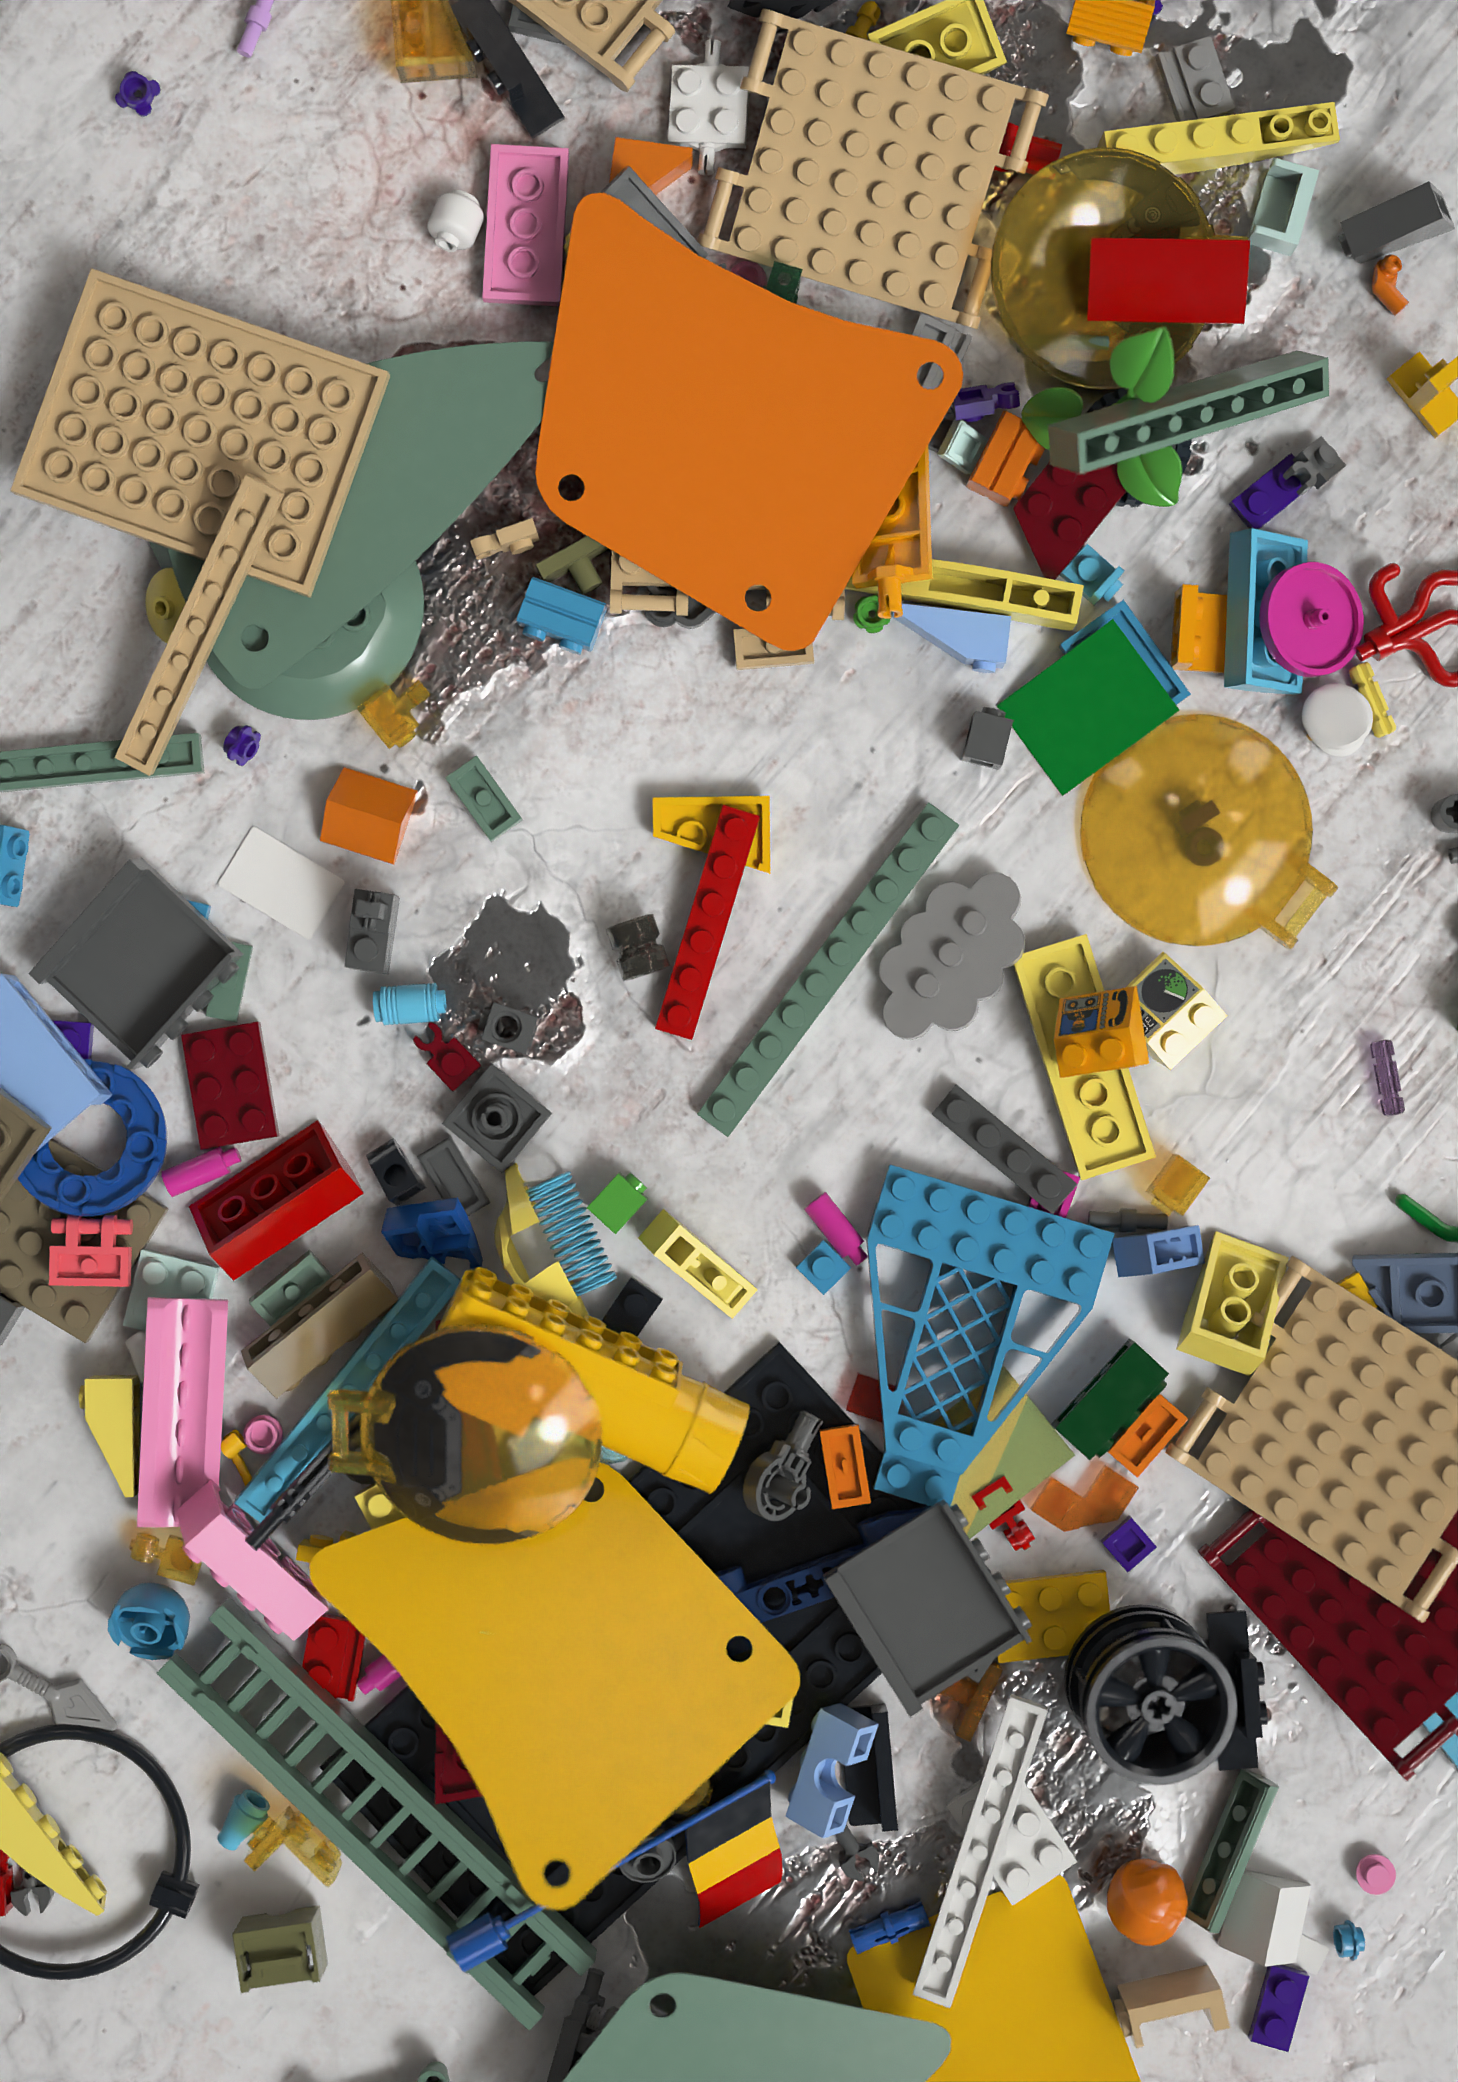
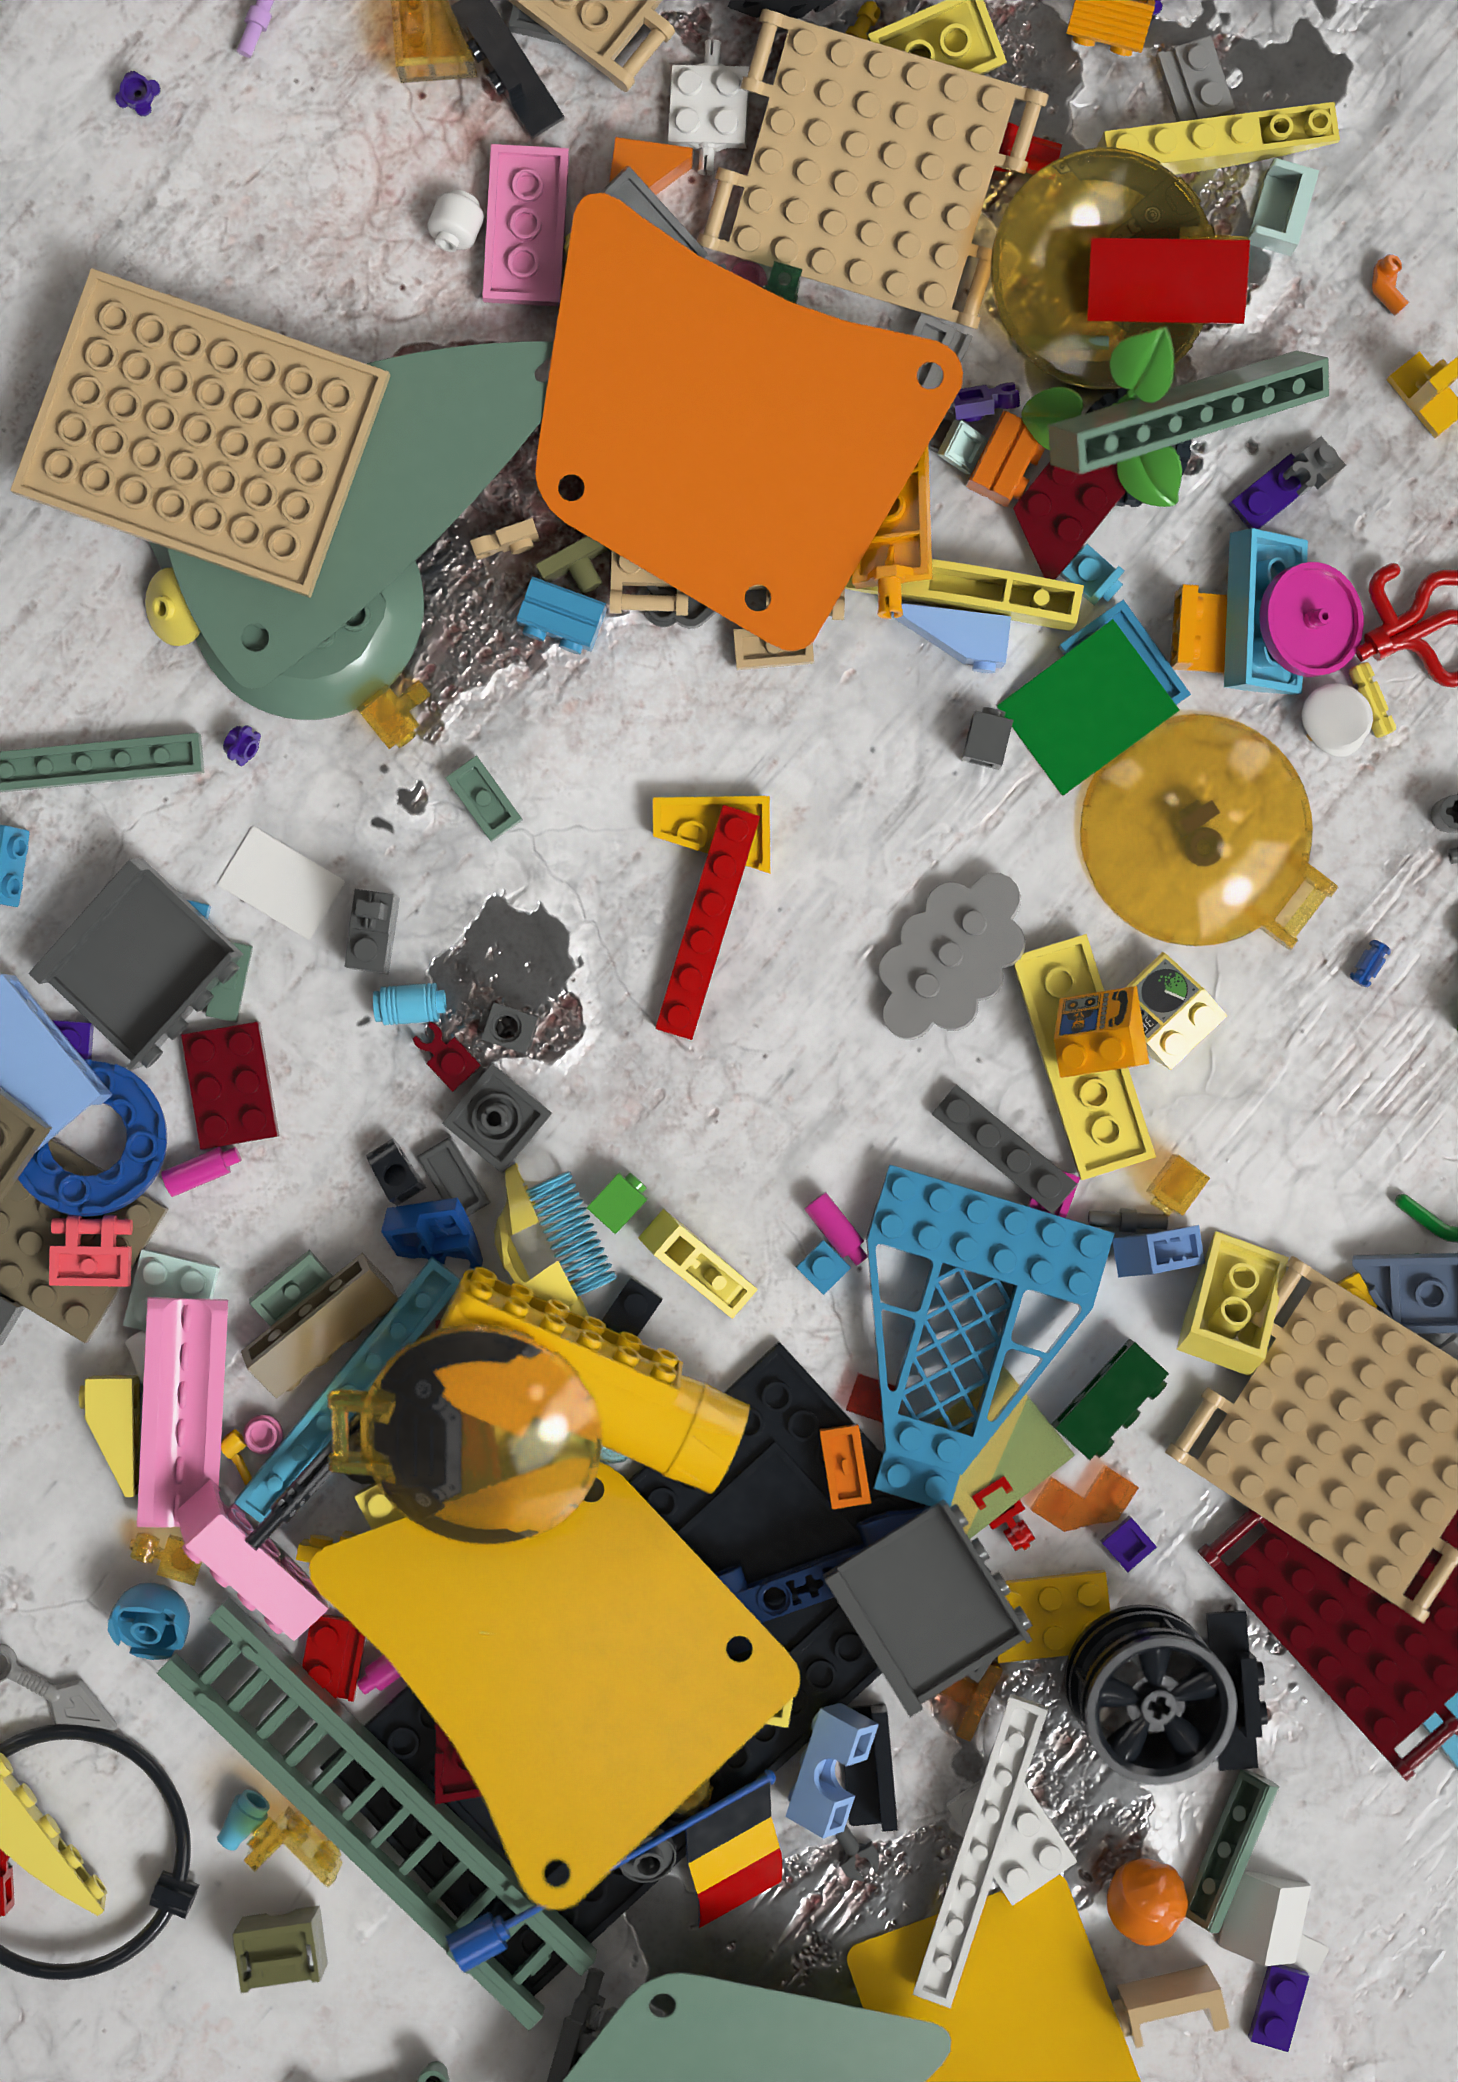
(20, 1895): dark grey bar -> none
(199, 624): tan plate -> none
(275, 1200): red slope -> none
(367, 815): orange slope -> none
(638, 947): clear smoke wheel -> none
(782, 1473): dark grey pin -> none
(828, 969): sand green plate -> none
(862, 619): bright green plate -> none
(889, 1927): blue pin -> none
(1147, 1435): orange plate -> none
(1348, 1940): dark azure plate -> none
(1370, 963): none -> blue piece
(1375, 1874): bright pink plate -> none
(1387, 1077): clear purple axle -> none
(1396, 224): dark grey slope -> none

